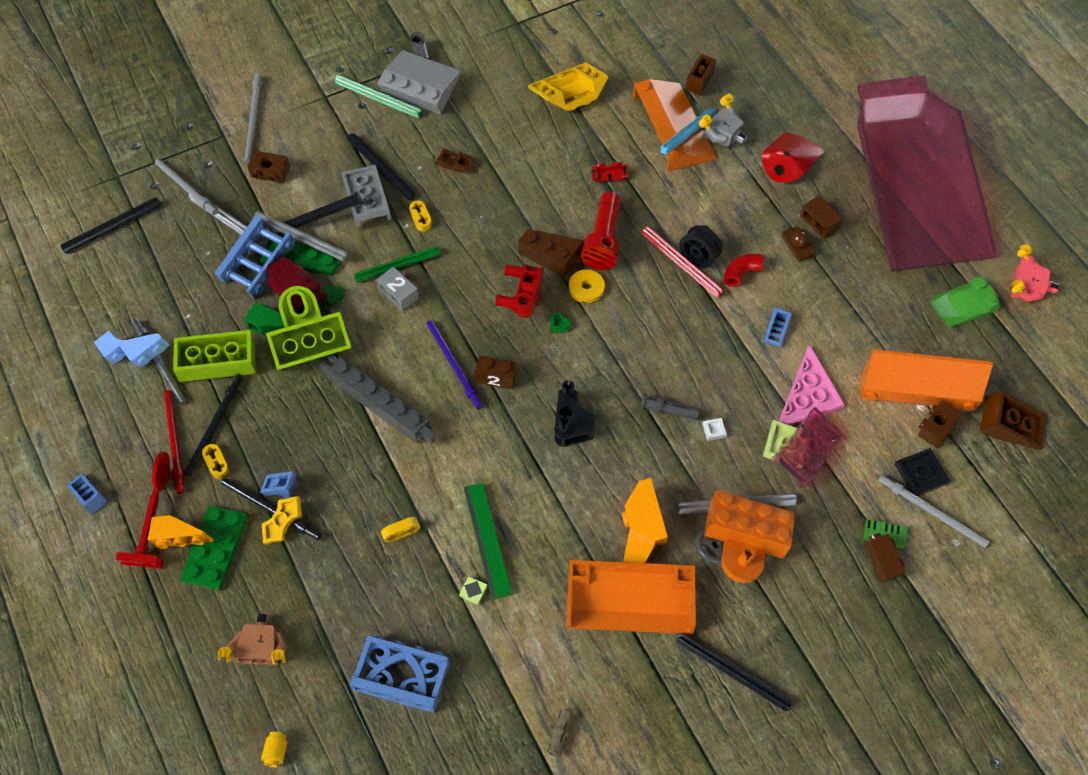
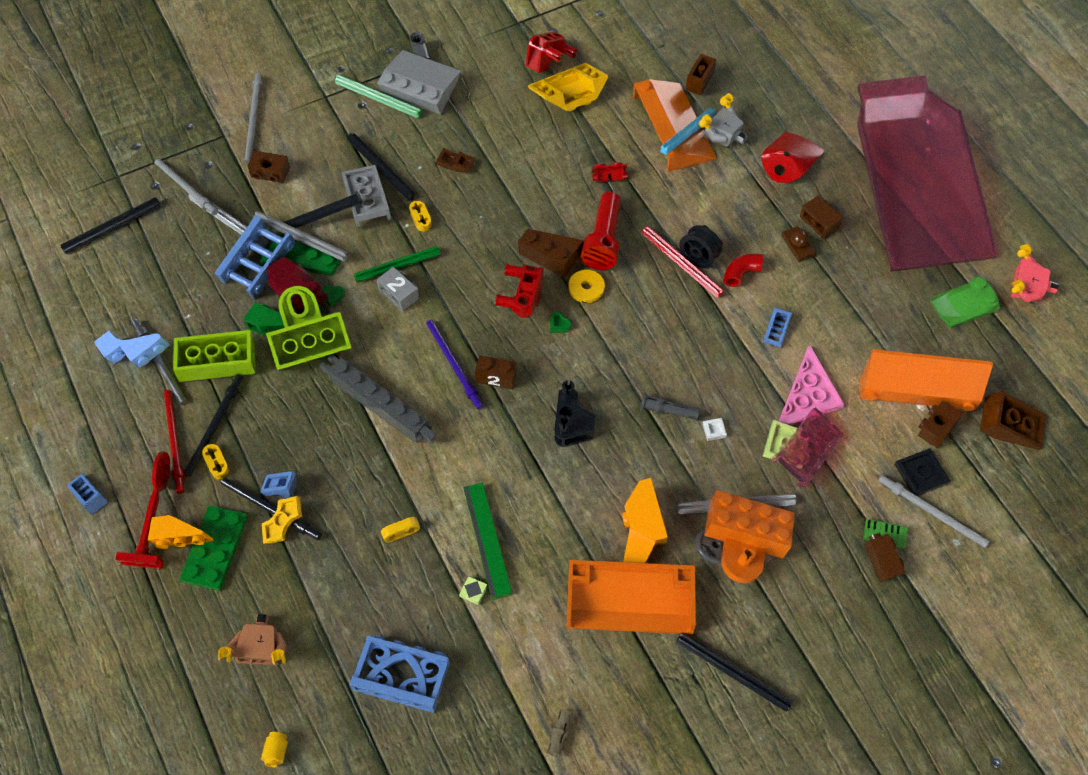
(546, 47): none -> red piece

